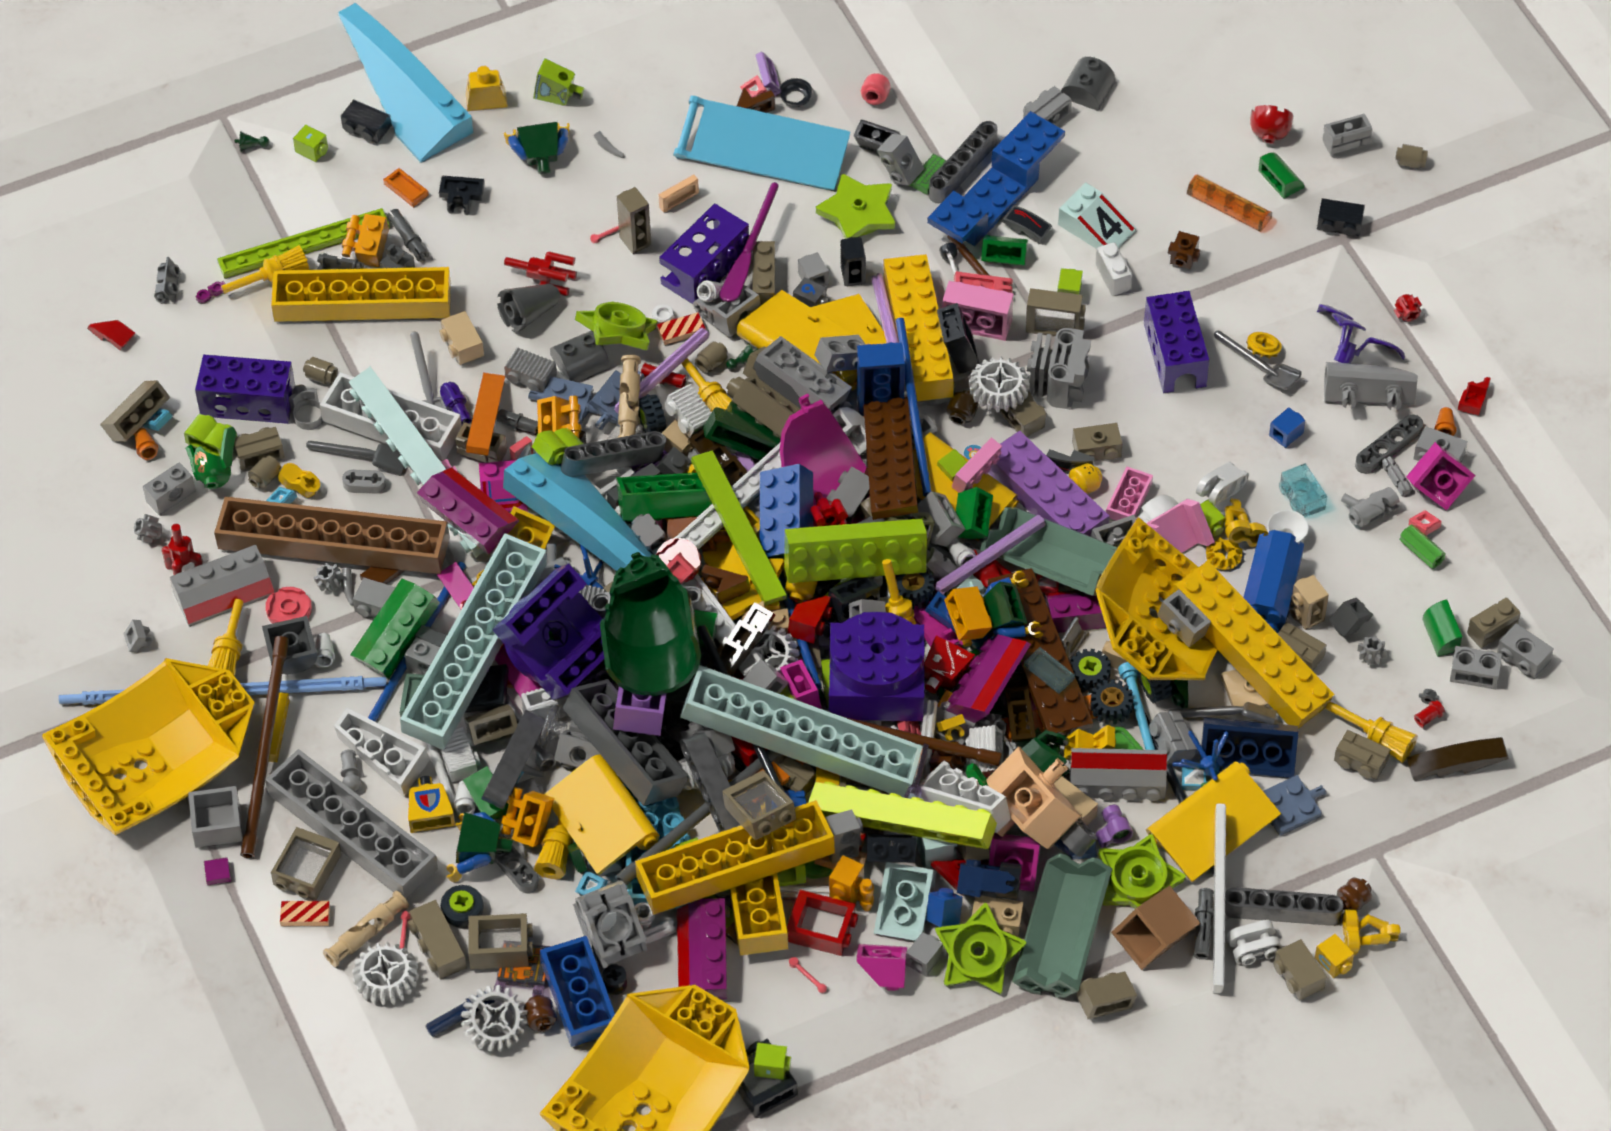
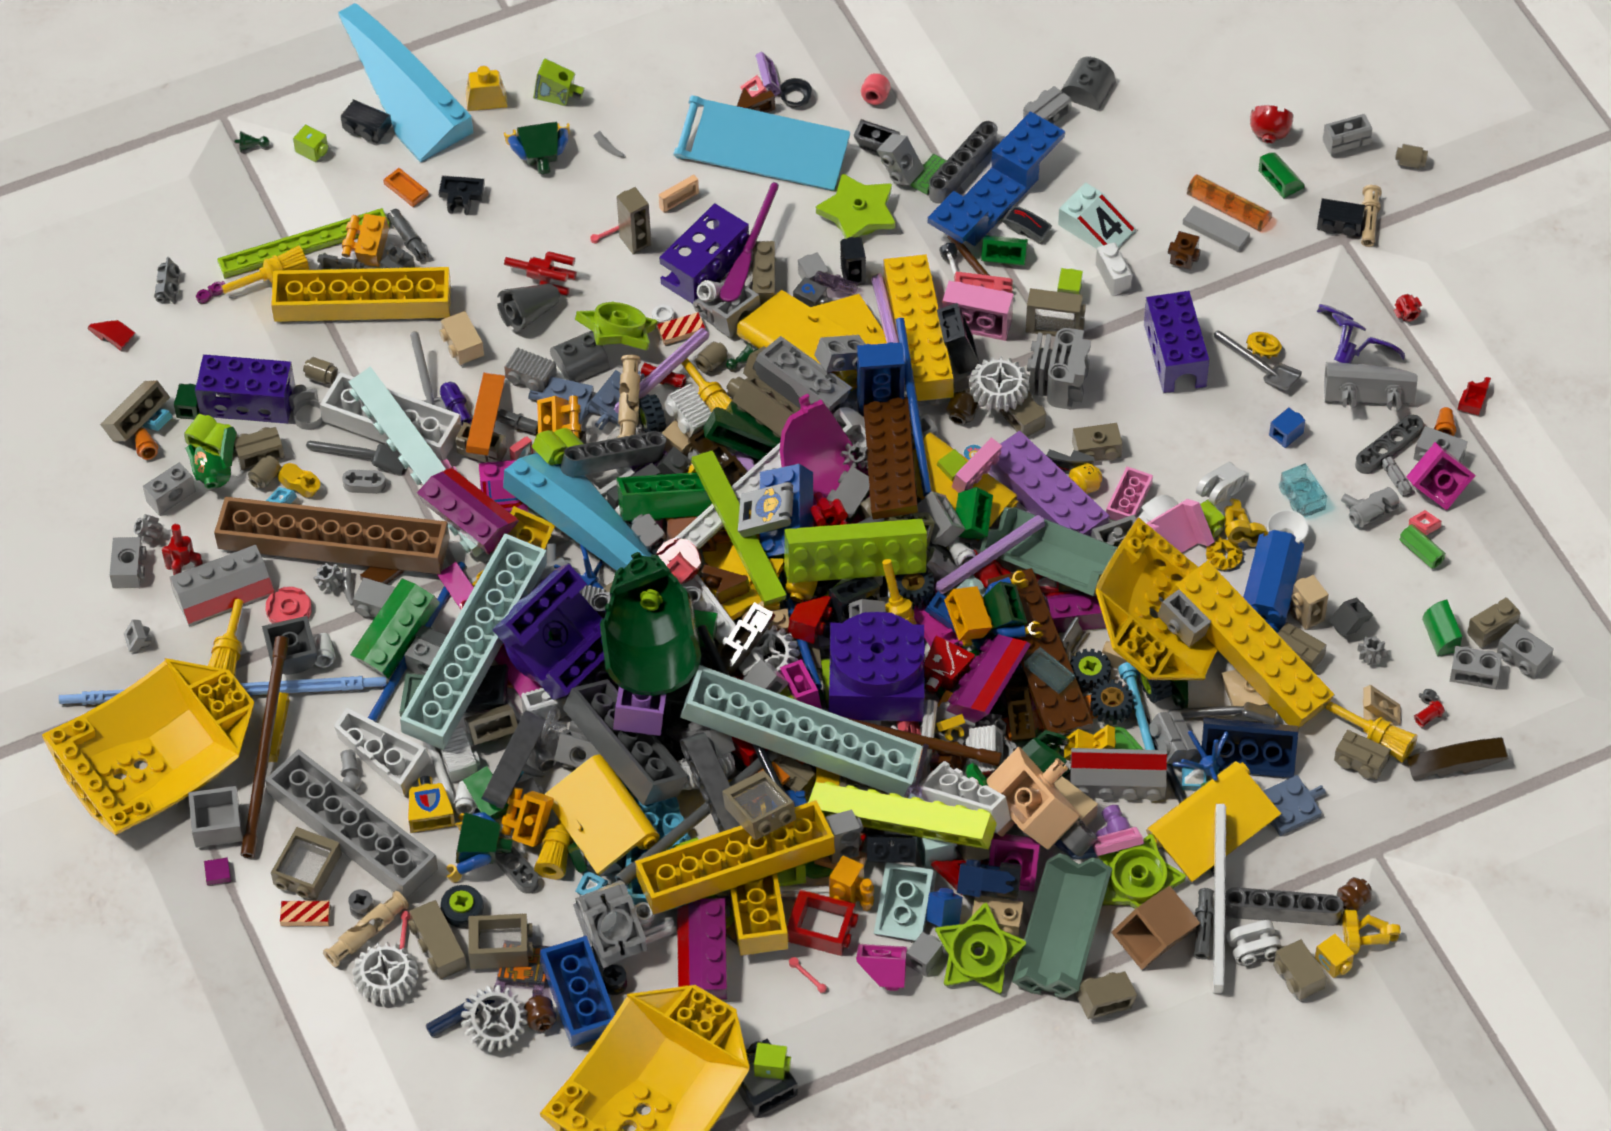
(124, 573): none -> light grey brick
(186, 402): none -> dark green brick
(358, 909): none -> flat silver wheel
(650, 600): none -> lime plate
(769, 509): none -> light grey container
(836, 282): none -> clear purple axle
(860, 454): none -> light grey gear
(1117, 841): none -> bright pink tile
(1216, 228): none -> light grey tile
(1372, 207): none -> tan pin
(1380, 705): none -> tan slope

